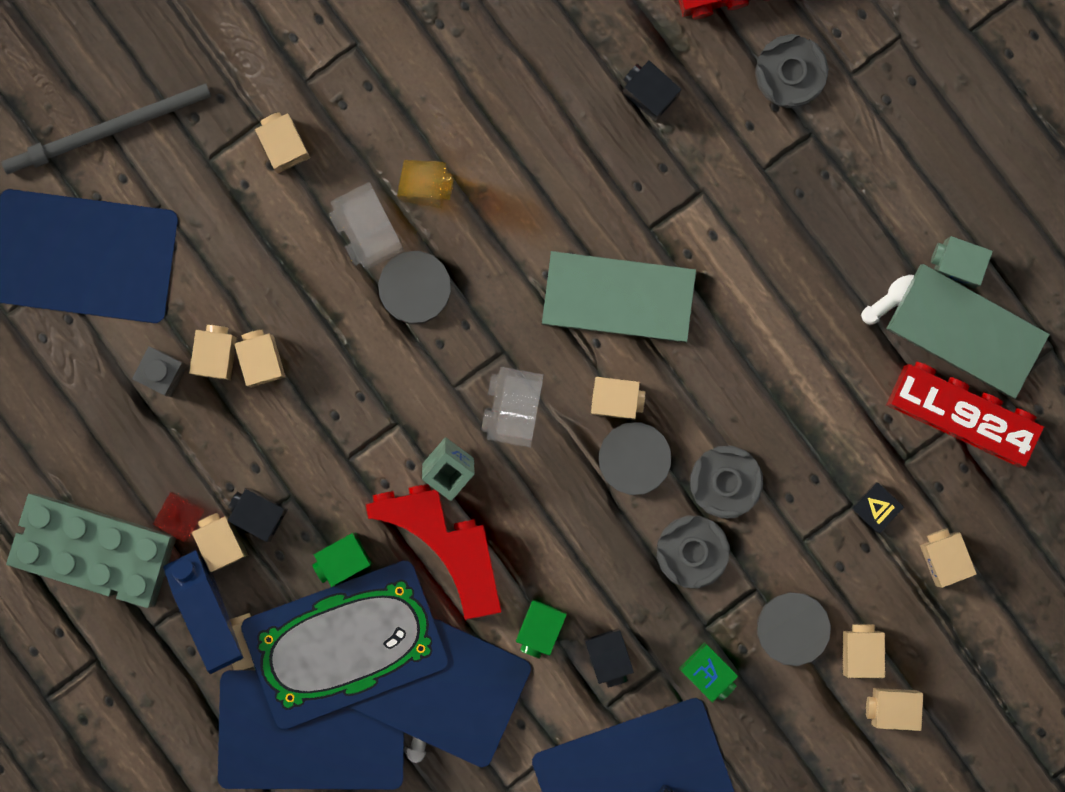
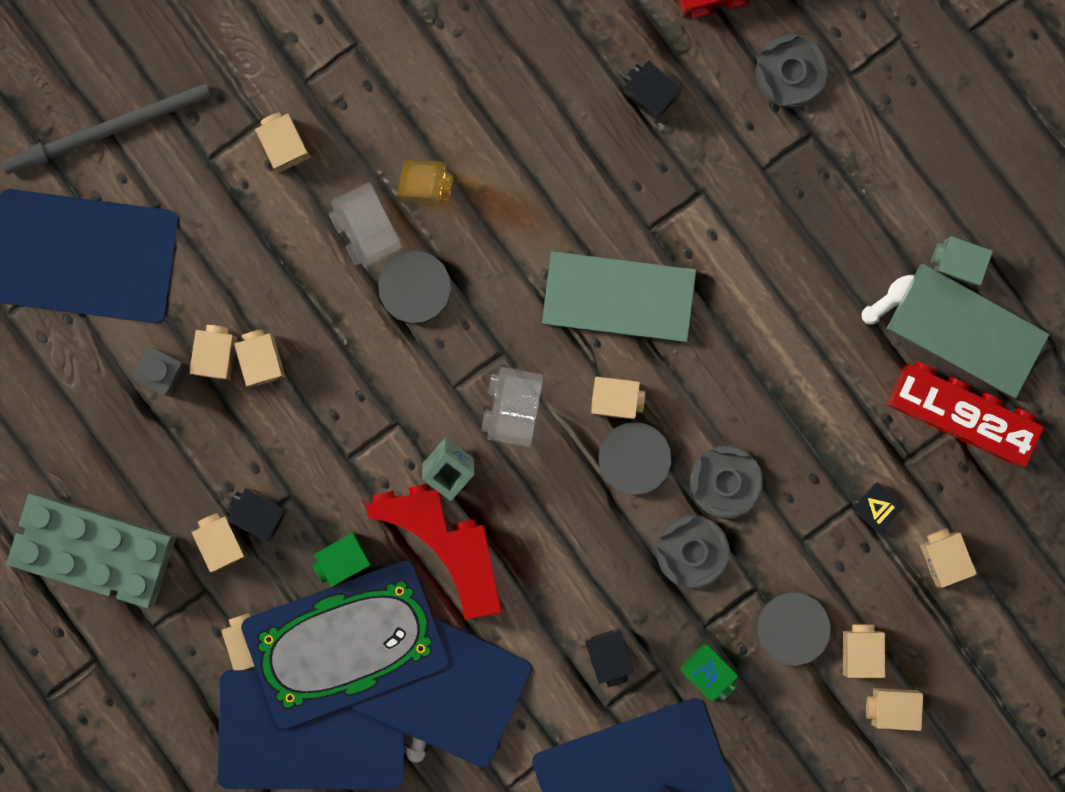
(178, 516): clear red tile -> none
(203, 611): dark blue slope -> none
(540, 629): green brick -> none

